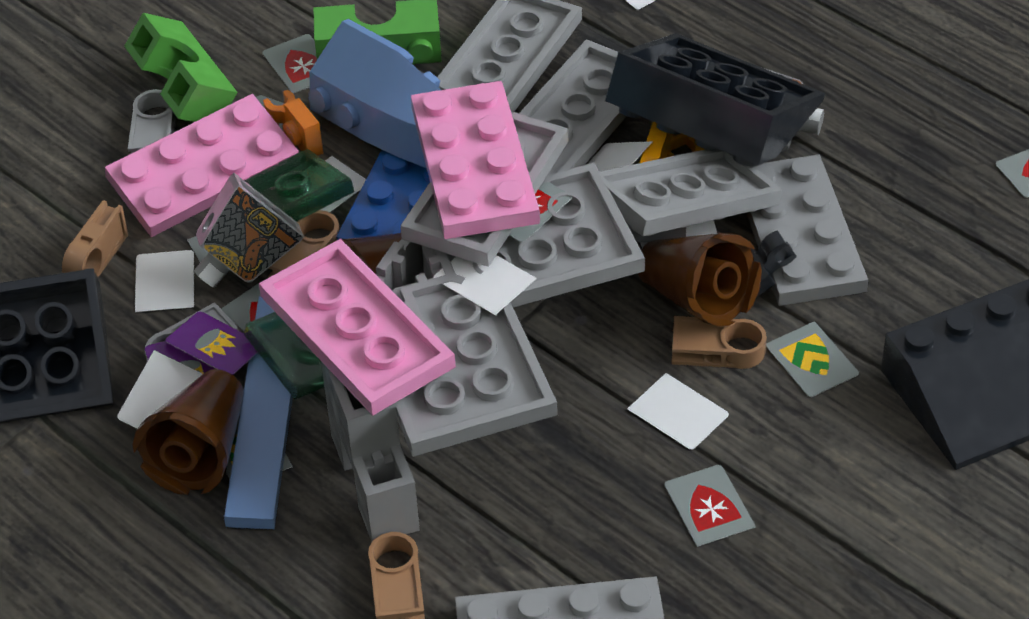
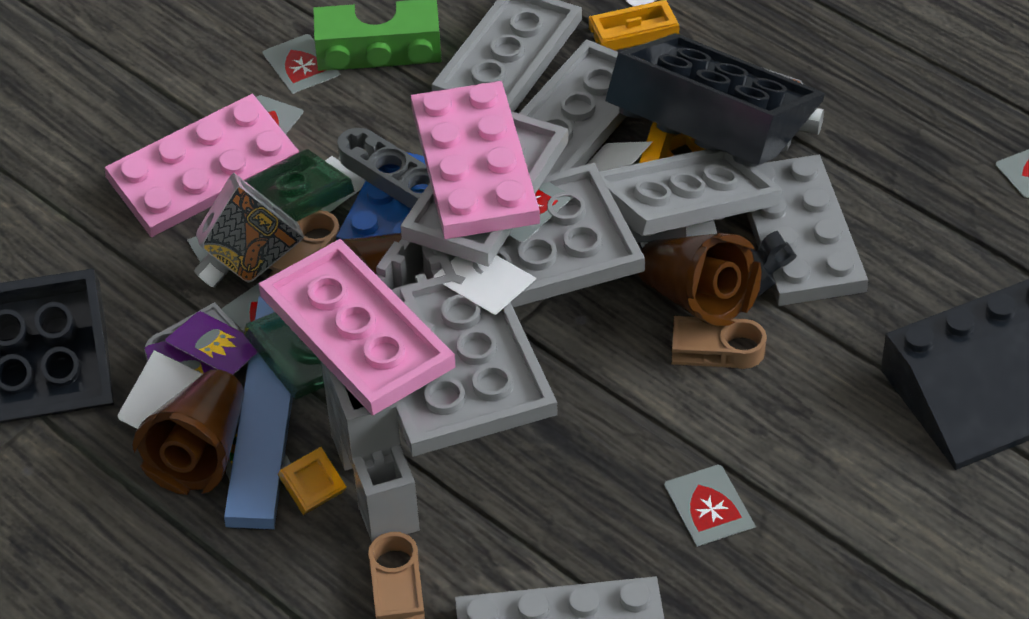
(97, 240): medium nougat piece -> none
(150, 128): light grey piece -> none
(164, 281): white sticker -> none
(194, 80): bright green arch -> none
(297, 122): orange plate -> none
(312, 480): none -> light orange tile
(368, 89): medium blue wedge -> none
(382, 153): none -> dark grey beam
(634, 25): none -> light orange tile
(678, 411): white sticker -> none
(812, 359): light grey sticker -> none

